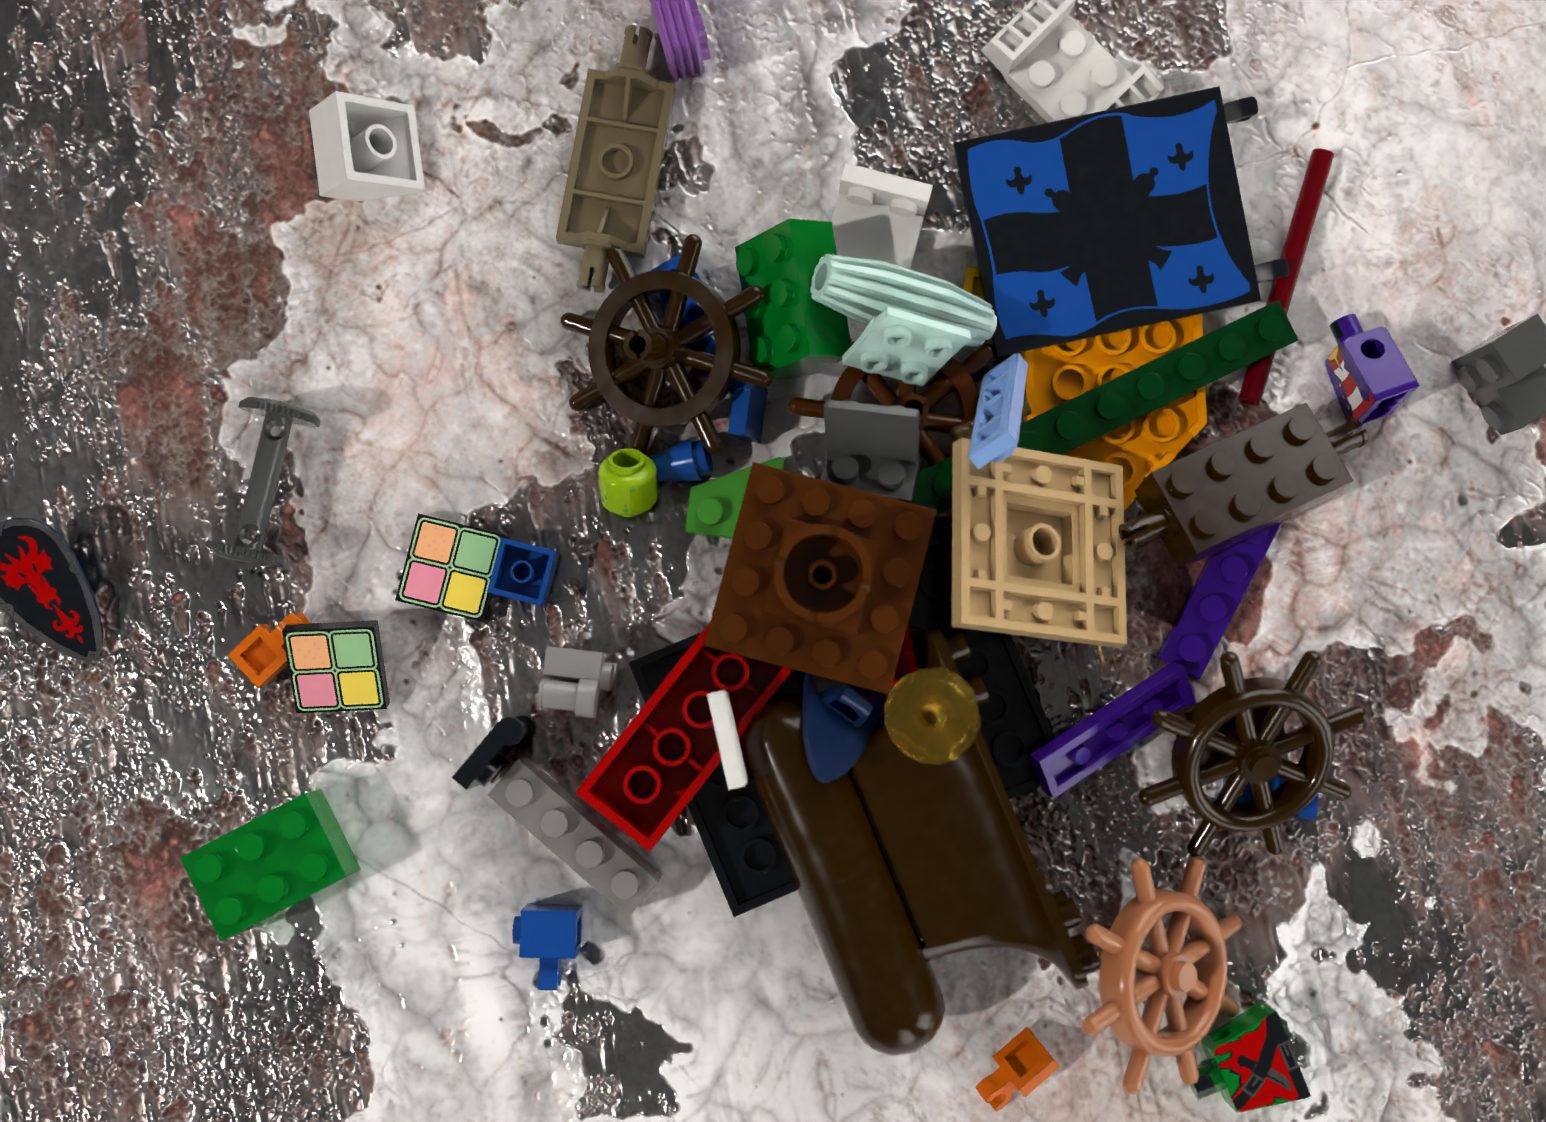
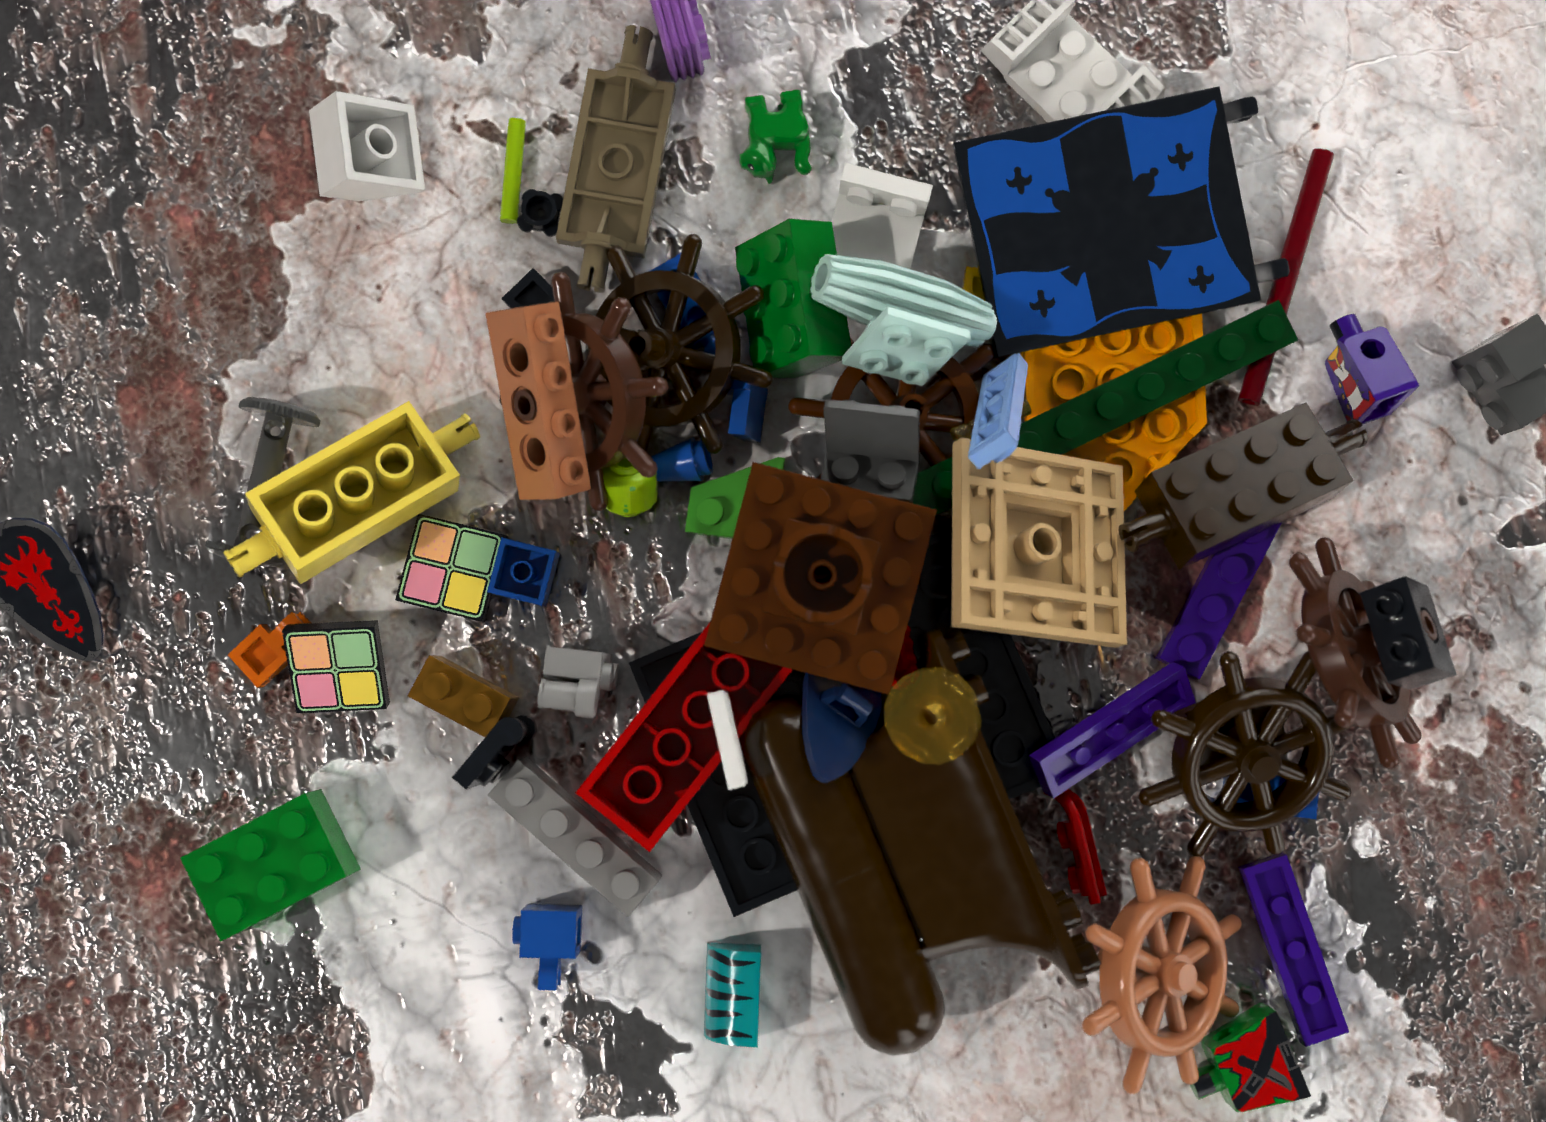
(352, 492): none -> light yellow brick
(461, 695): none -> pearl gold brick
(512, 170): none -> lime piece
(529, 291): none -> black plate
(537, 200): none -> black plate
(558, 398): none -> brick
(732, 994): none -> teal brick
(775, 131): none -> green animal
(1022, 1065): orange plate -> none
(1078, 836): none -> red piece
(1293, 949): none -> dark purple plate
(1370, 646): none -> reddish brown brick

